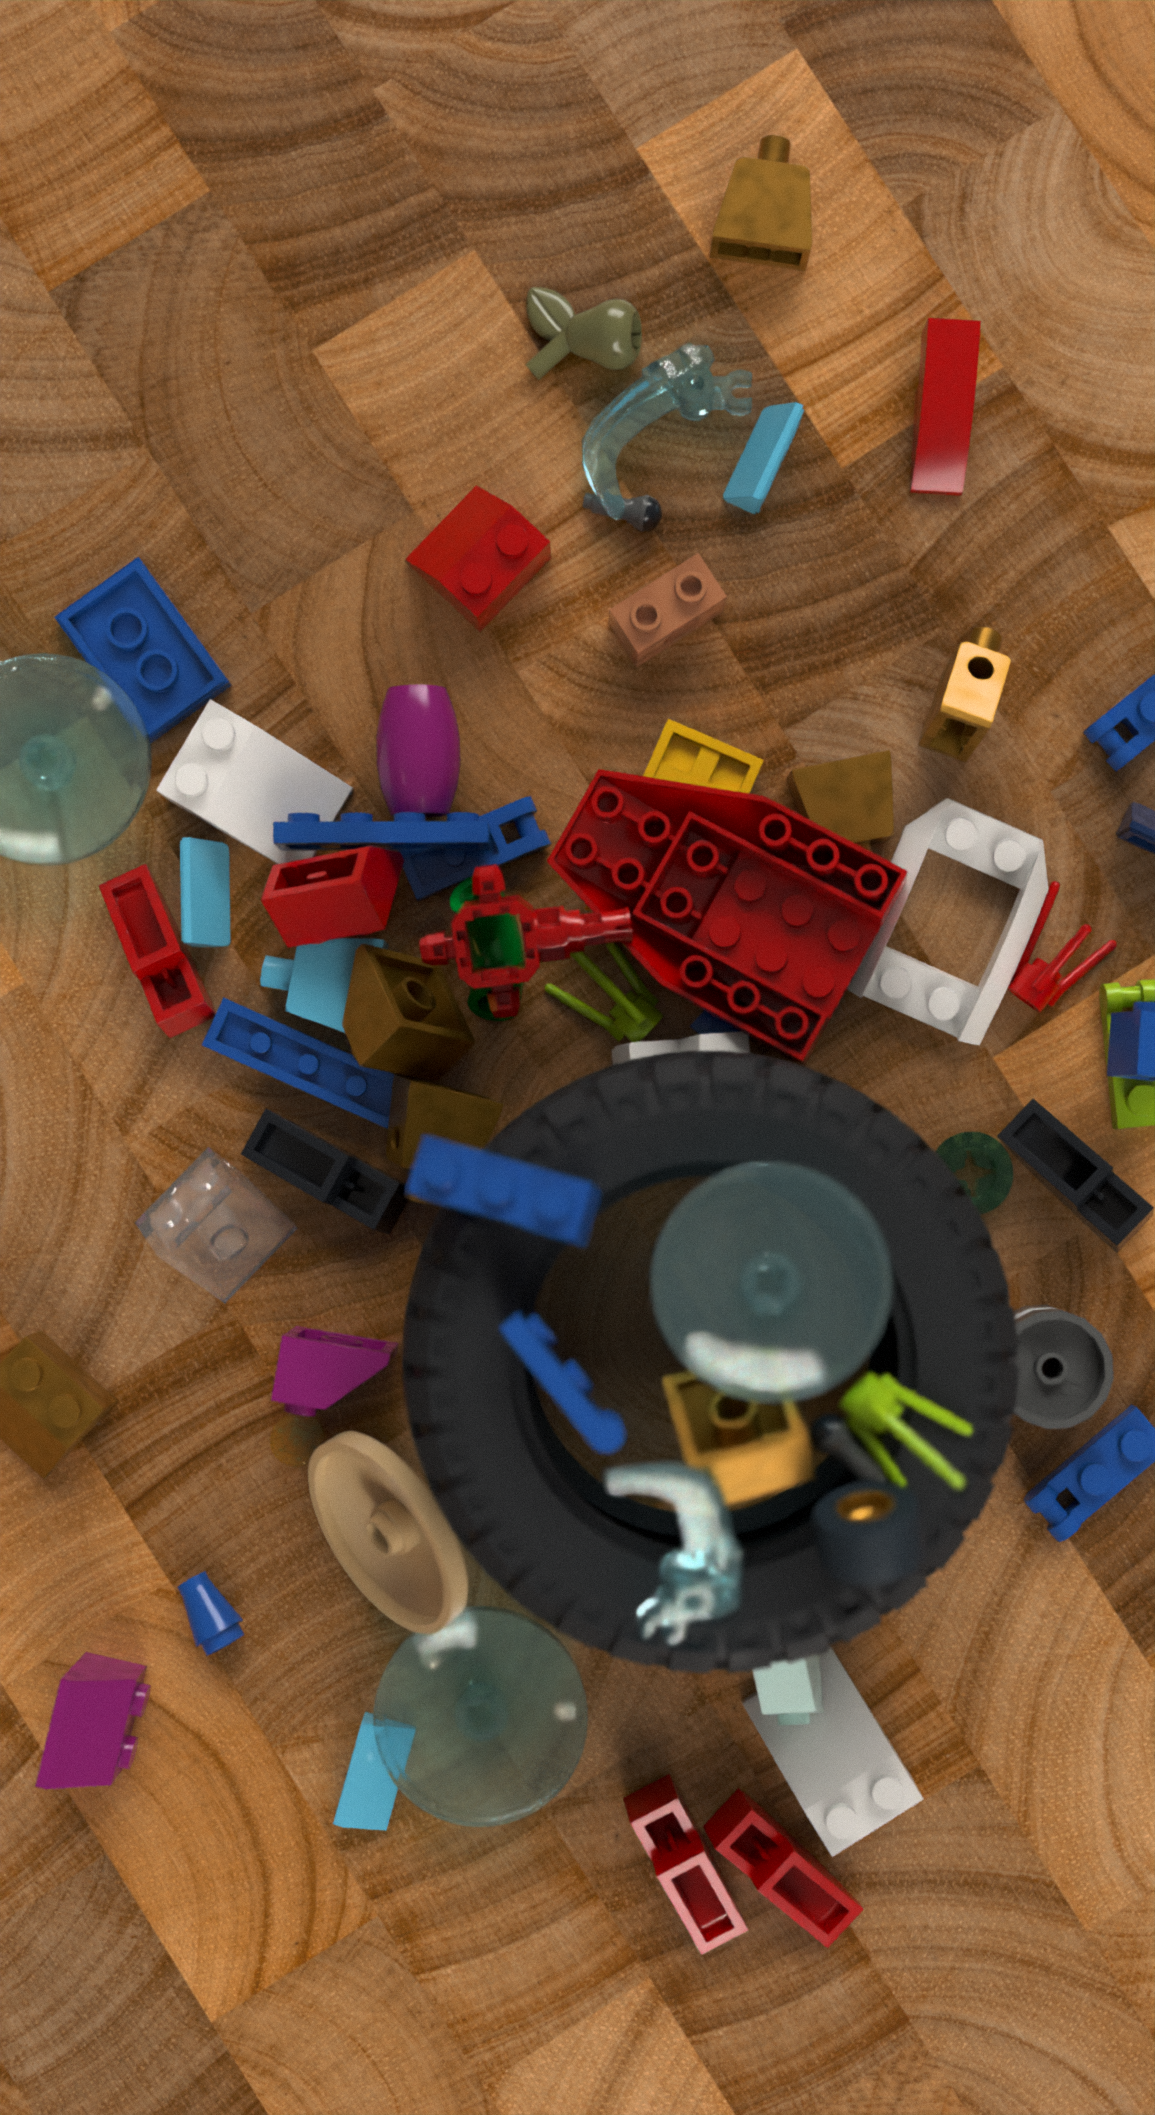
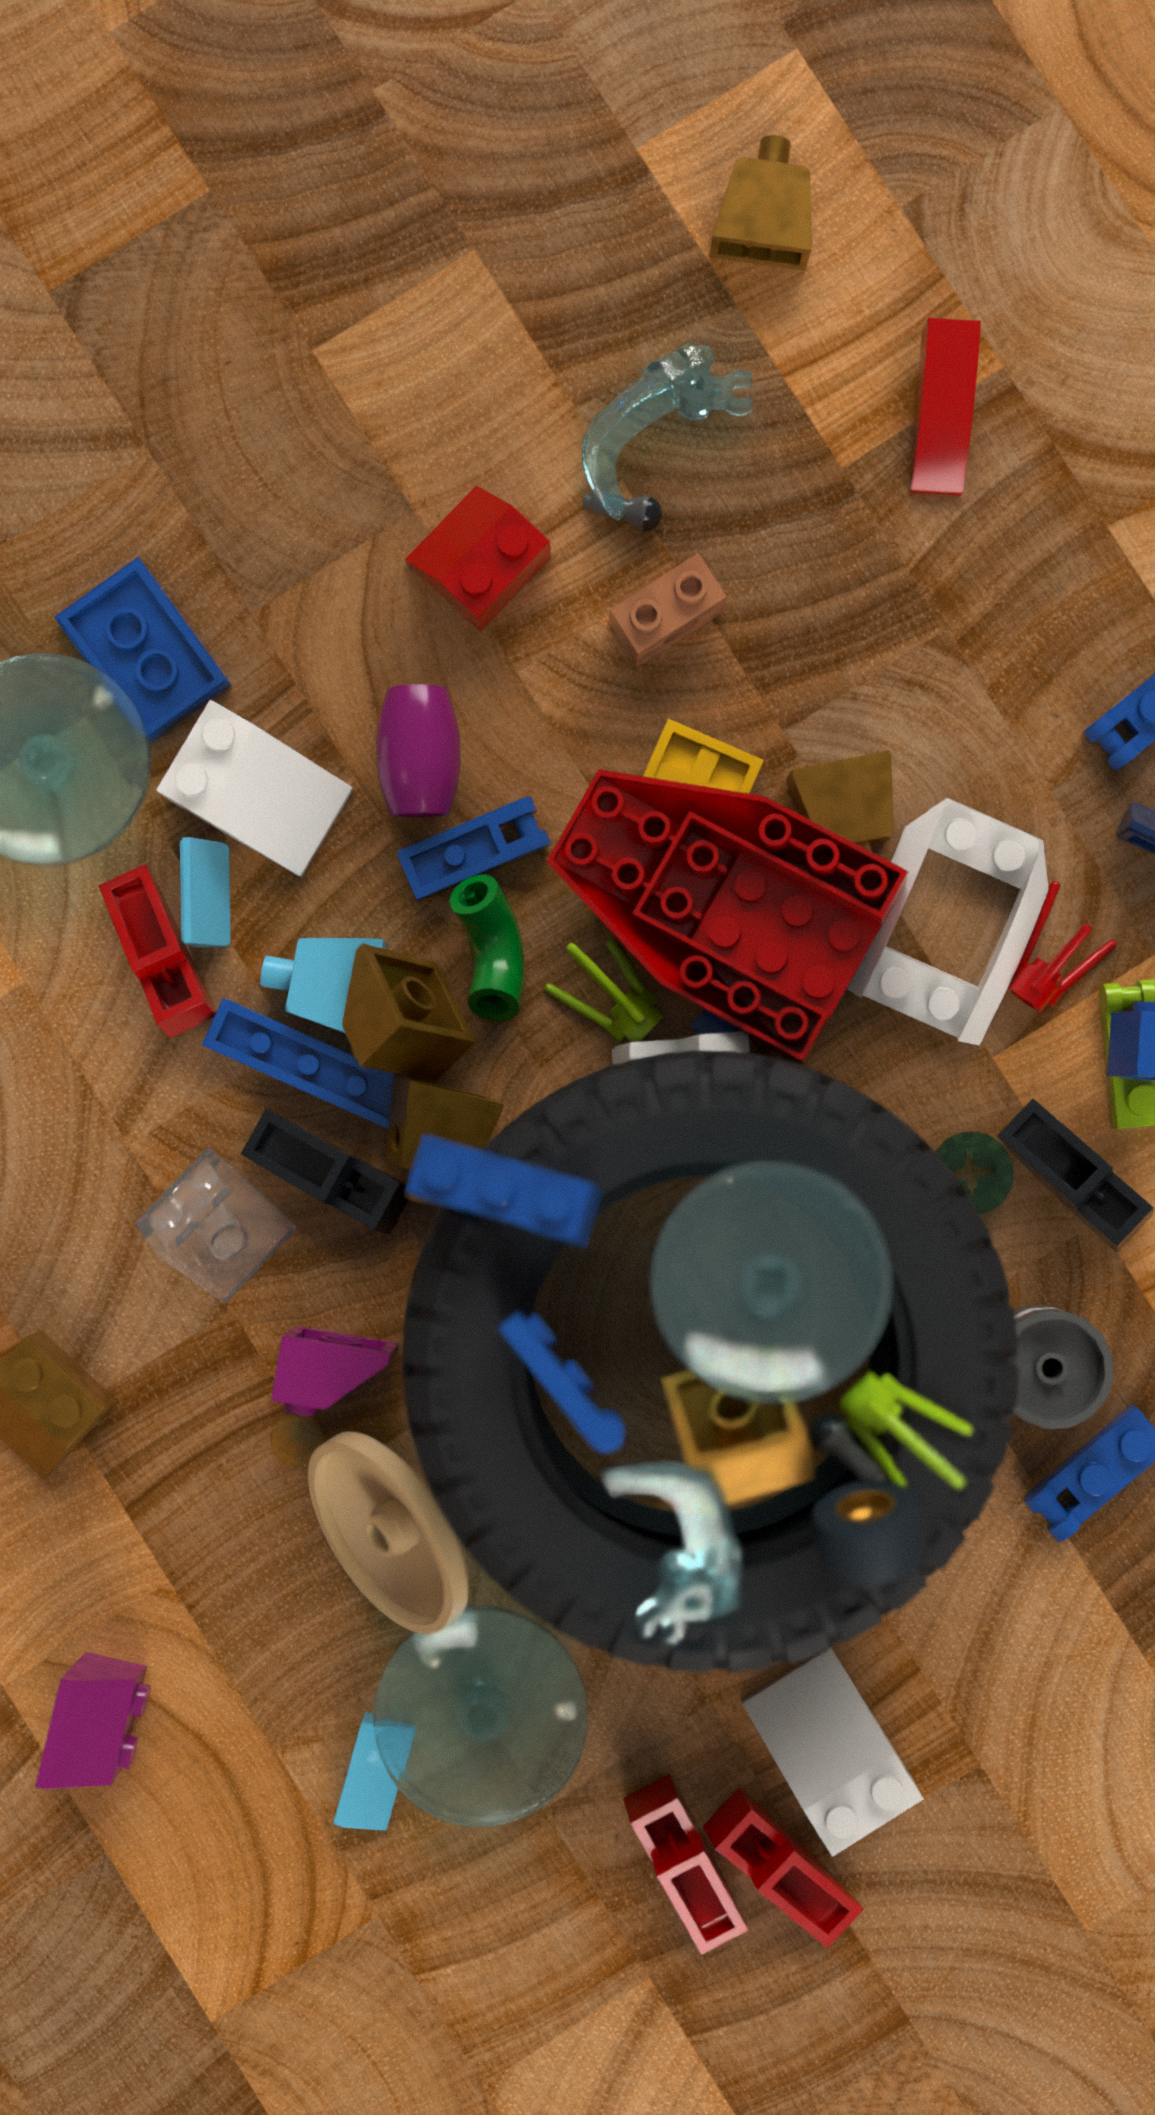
(210, 1615): blue cone -> none
(332, 895): red slope -> none
(359, 830): blue plate -> none
(546, 932): red piece -> none
(604, 334): olive piece -> none
(763, 456): medium azure slope -> none
(790, 1690): light aqua slope -> none
(966, 696): pearl gold torso -> none

